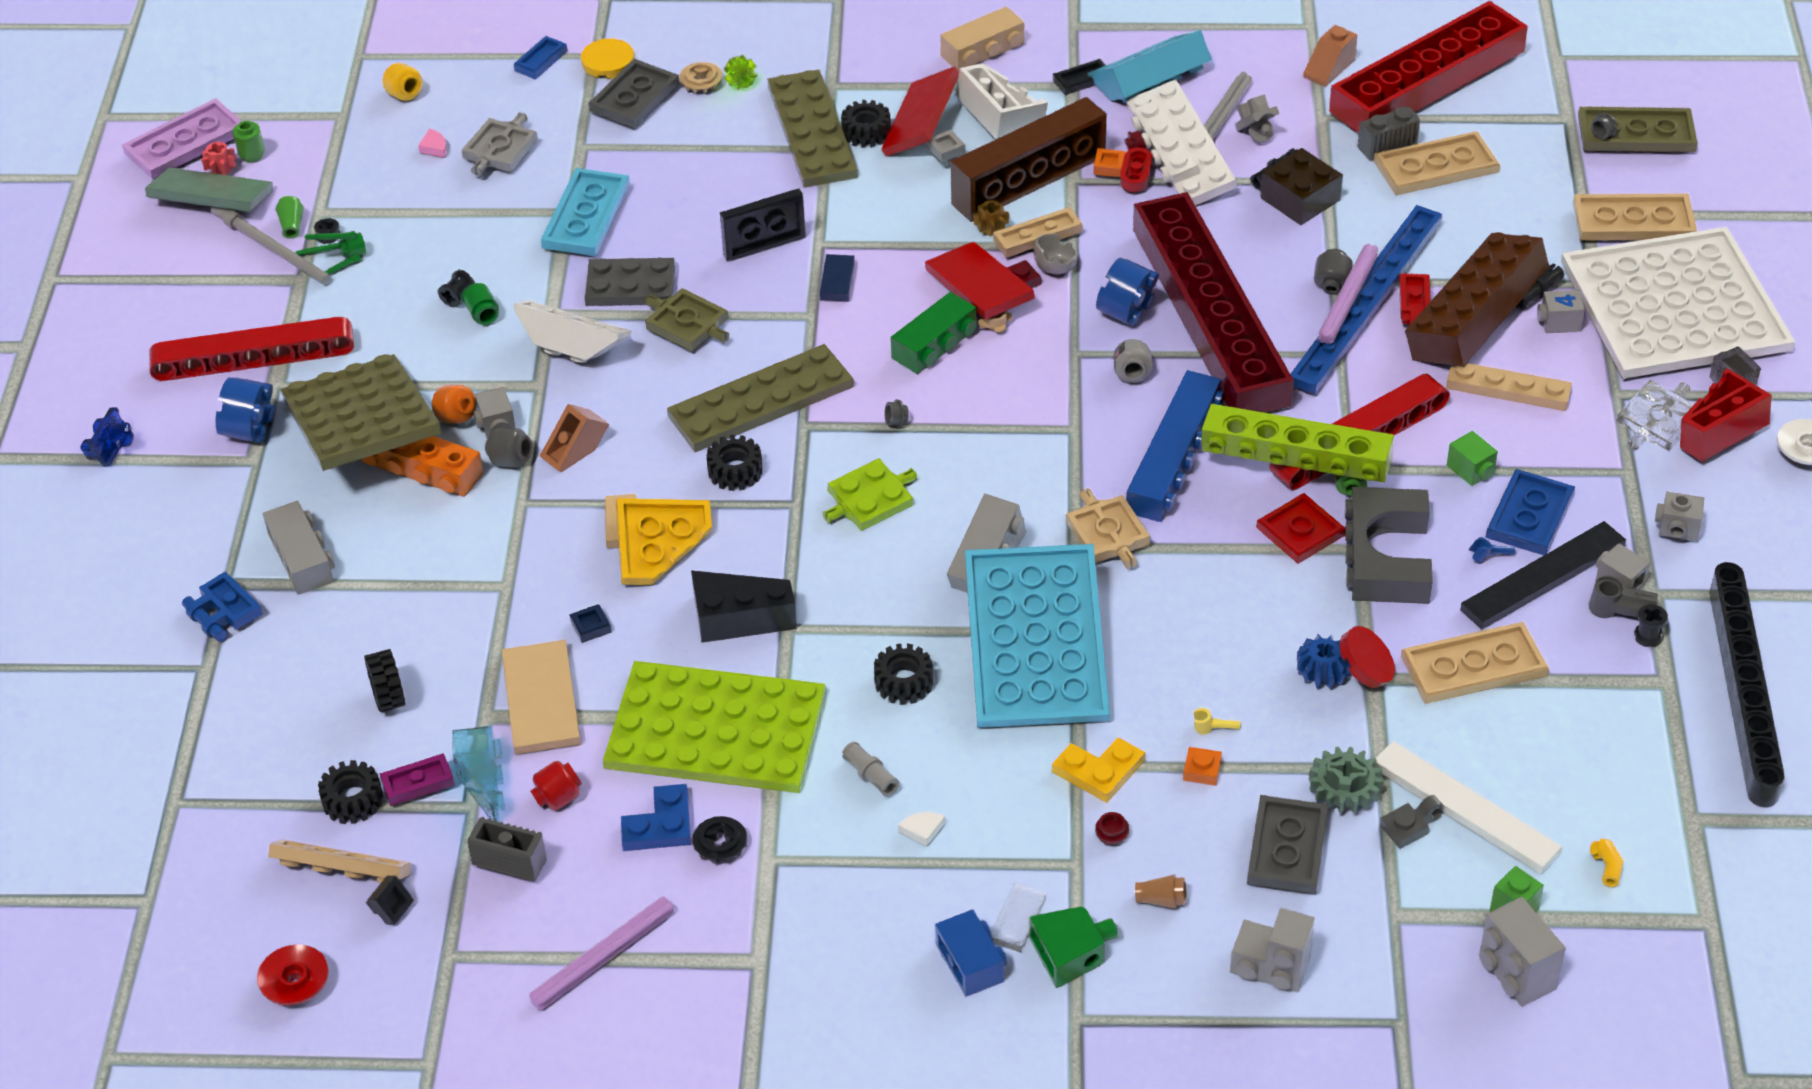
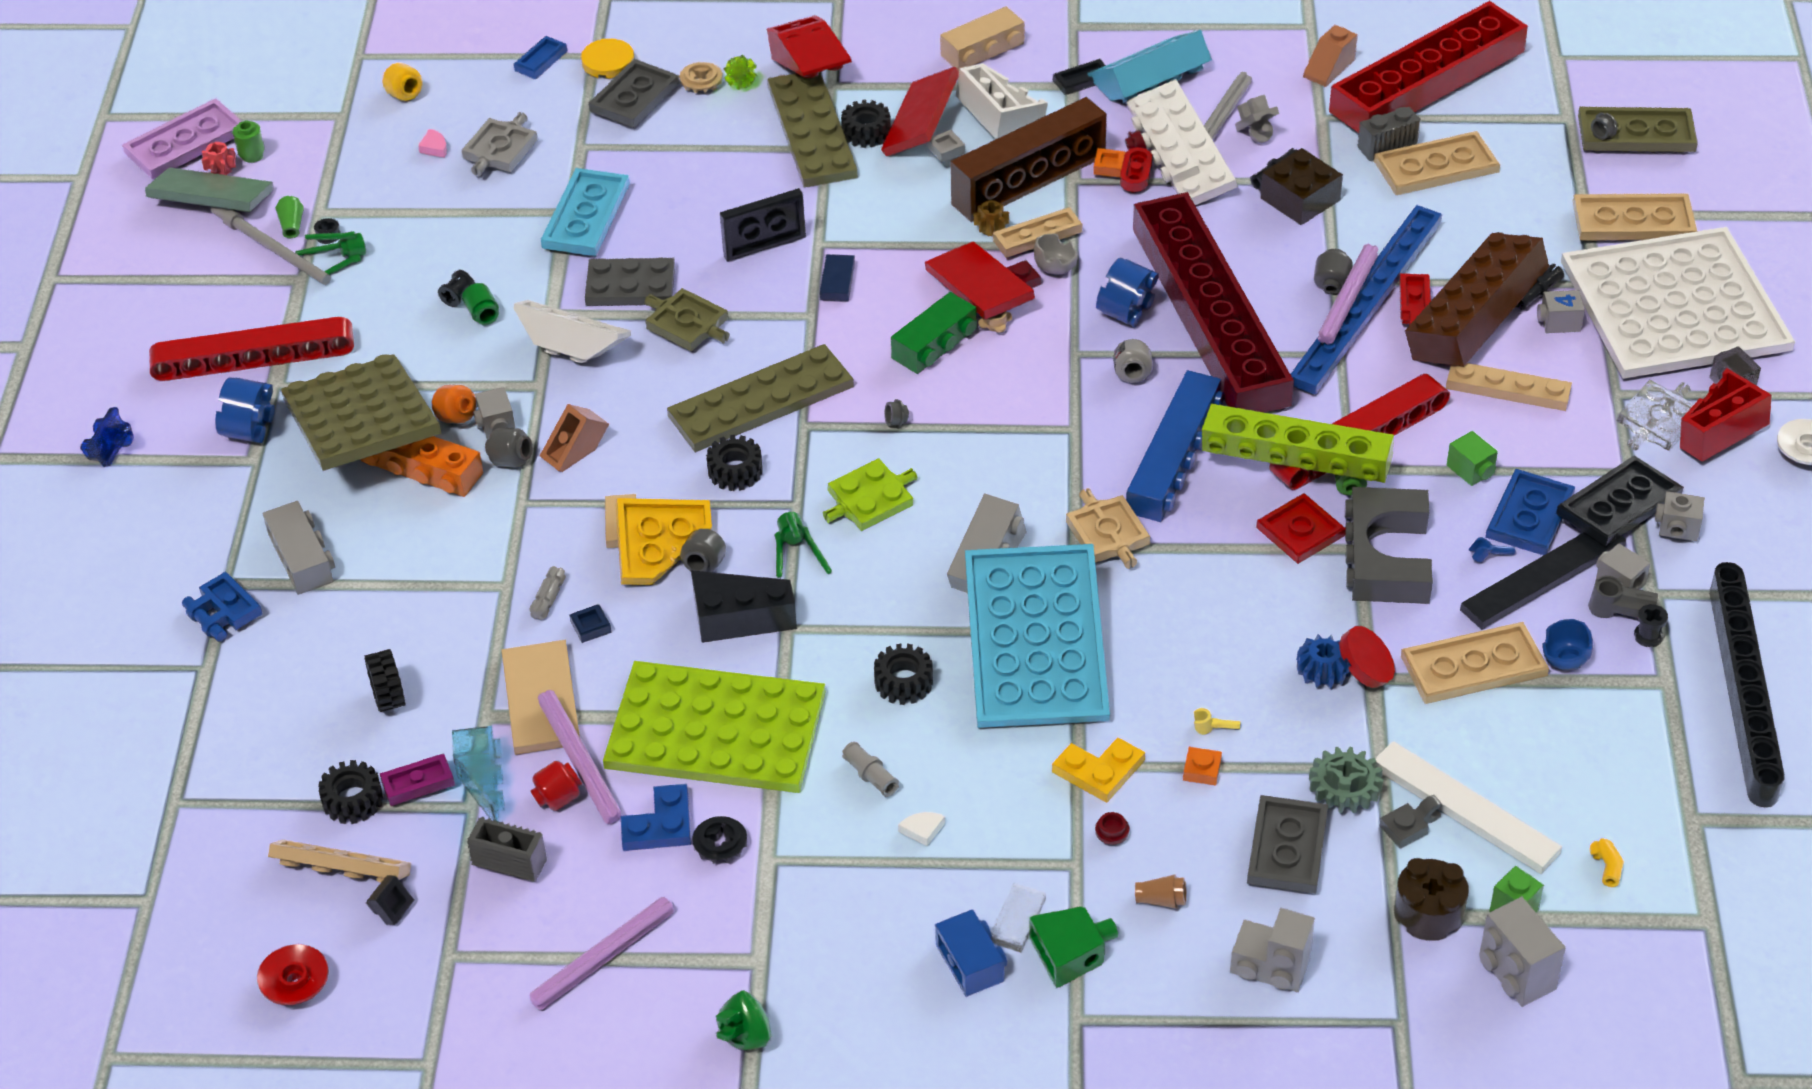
(547, 593): none -> light grey axle
(579, 757): none -> lavender axle
(703, 551): none -> dark grey head
(743, 1022): none -> green piece
(792, 531): none -> green plant
(807, 46): none -> red slope
(1431, 898): none -> dark brown brick
(1568, 644): none -> blue hair
(1618, 500): none -> black tile

